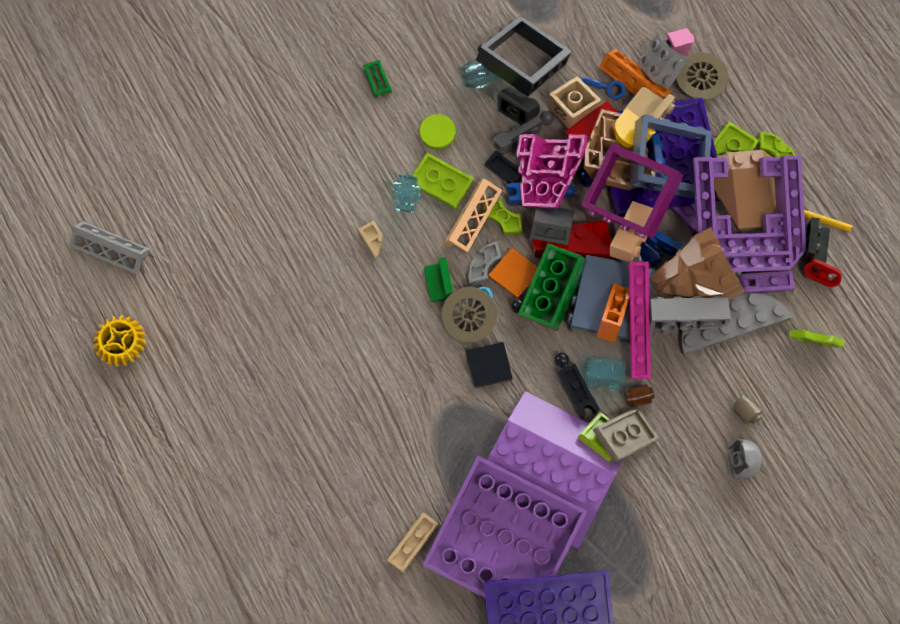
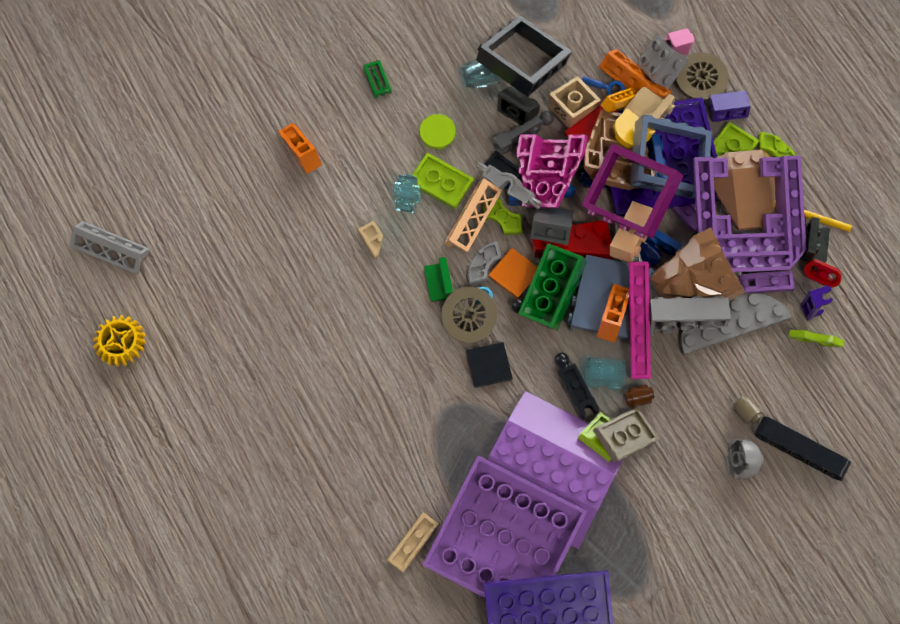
(300, 148): none -> orange slope
(516, 188): none -> light grey piece
(618, 100): none -> light orange piece
(729, 106): none -> hinge
(802, 448): none -> black beam
(814, 301): none -> dark purple hinge

